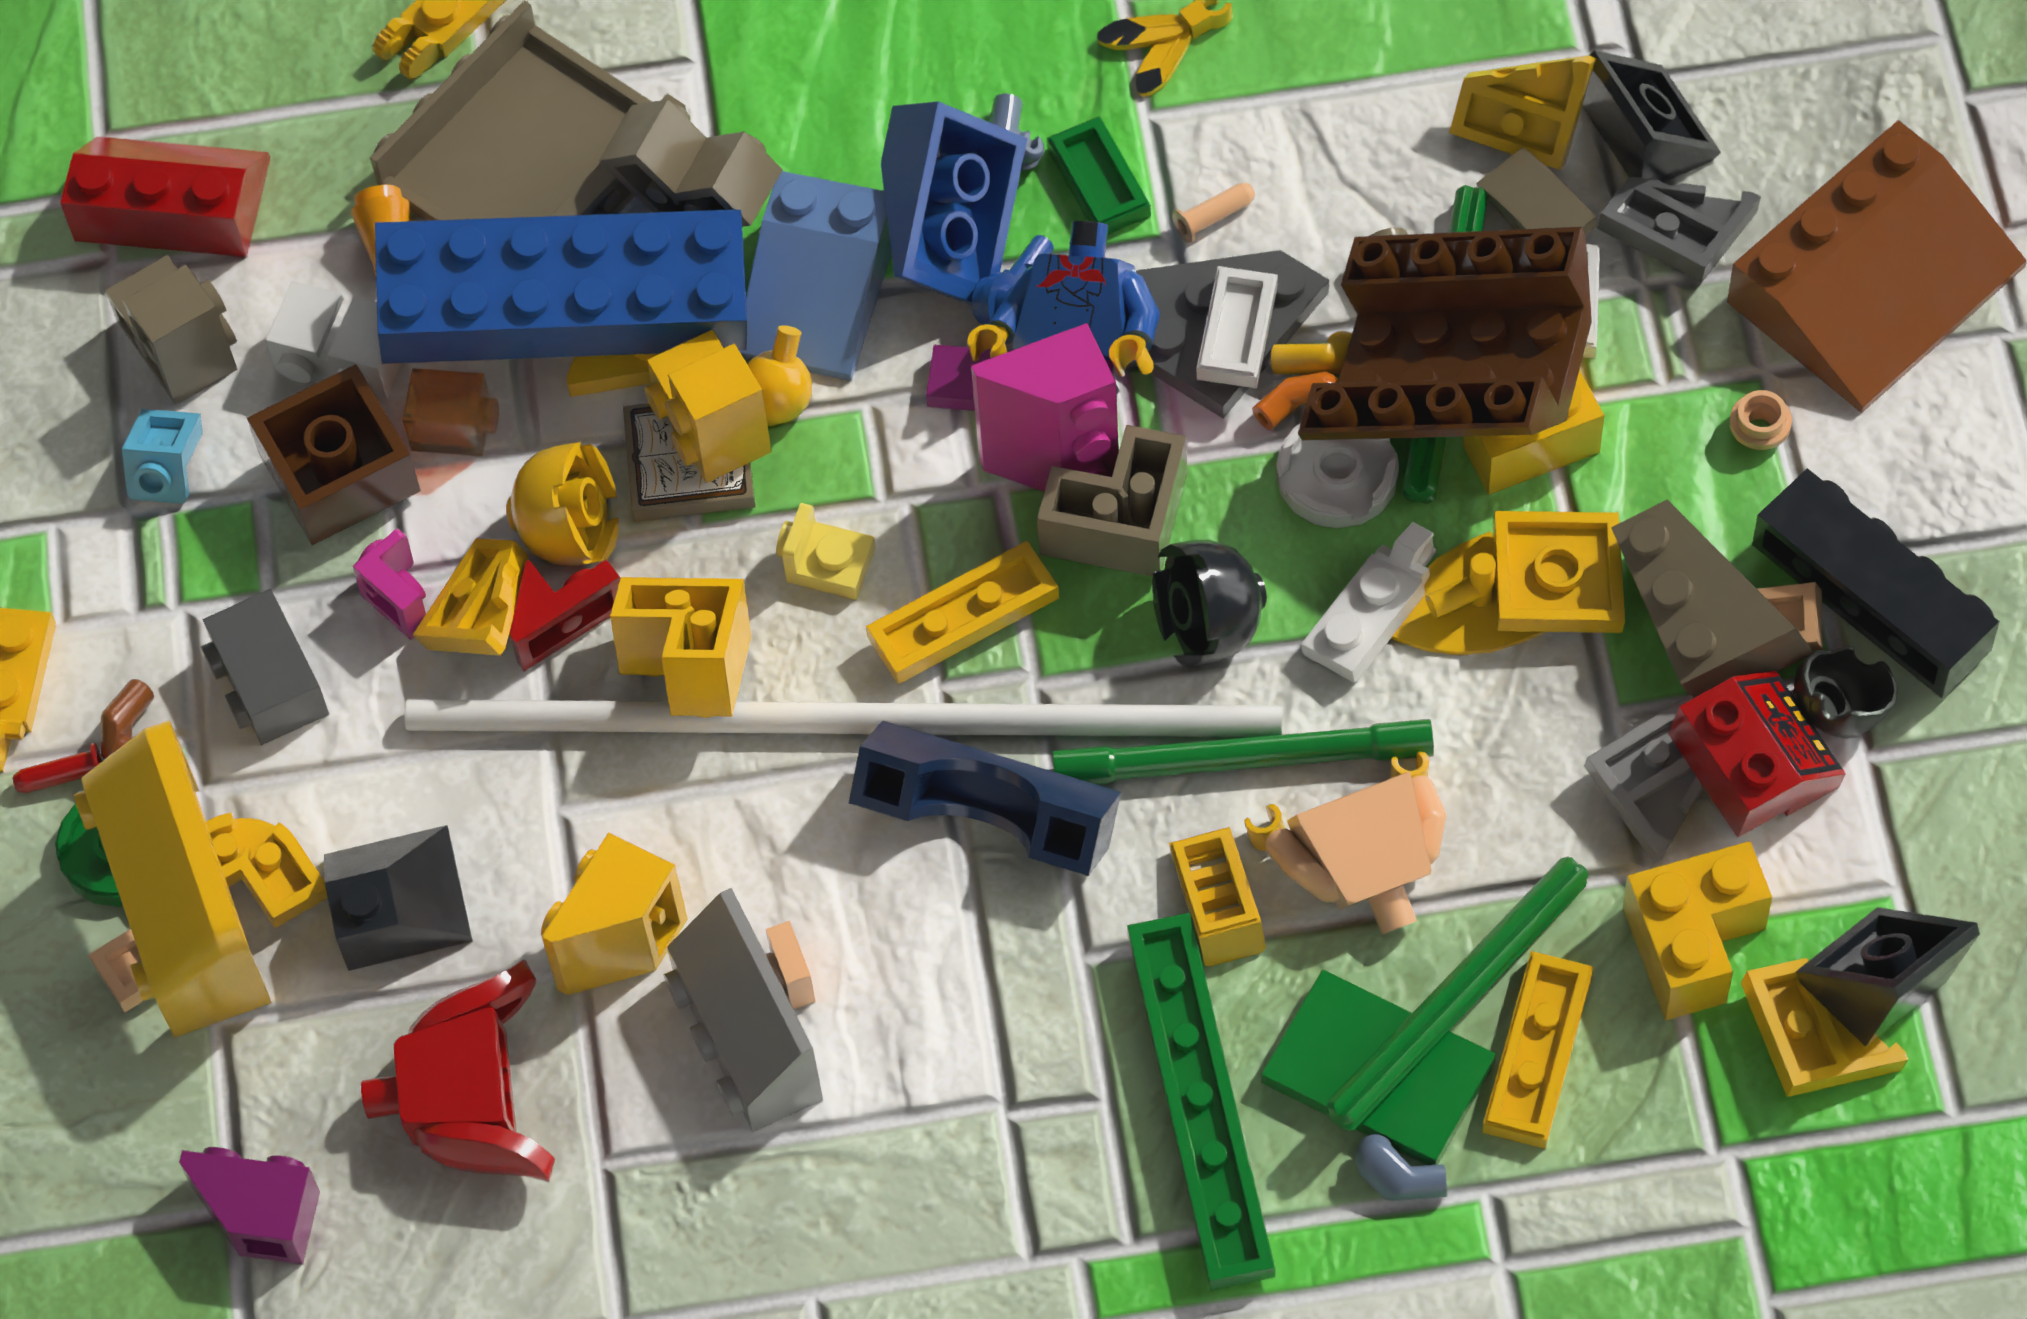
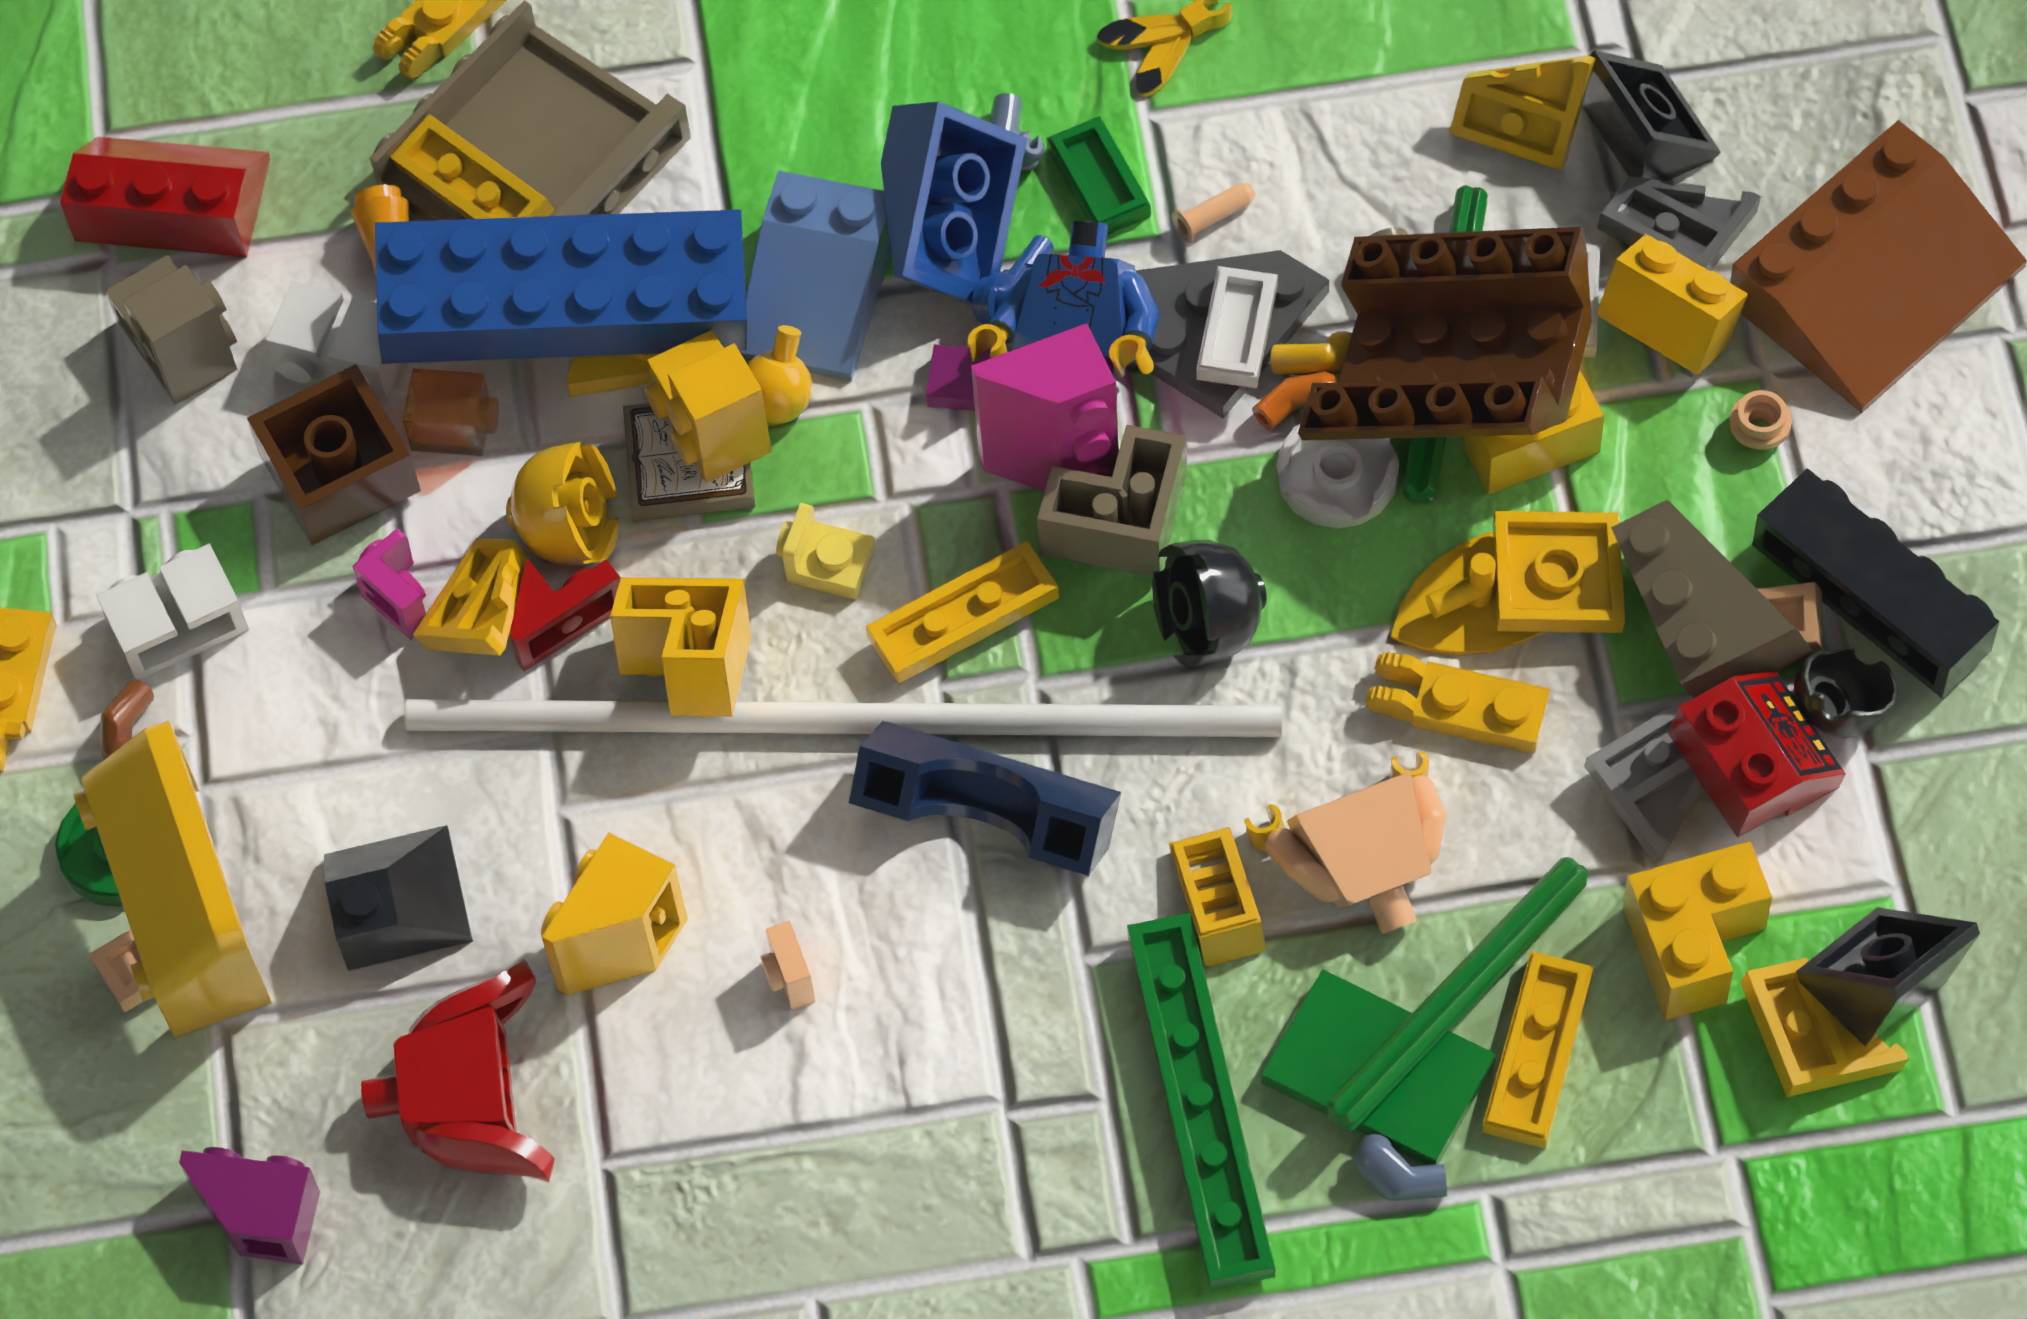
(57, 771): red piece -> none
(159, 455): medium azure bracket -> none
(172, 612): none -> white piece
(264, 666): dark grey brick -> none
(269, 865): yellow plate -> none
(465, 175): none -> yellow plate
(680, 169): dark tan brick -> none
(742, 1015): light grey slope -> none
(1372, 605): white hinge -> none
(1375, 742): green piece -> none
(1461, 702): none -> yellow hinge
(1534, 196): dark tan slope -> none
(1671, 304): none -> yellow brick

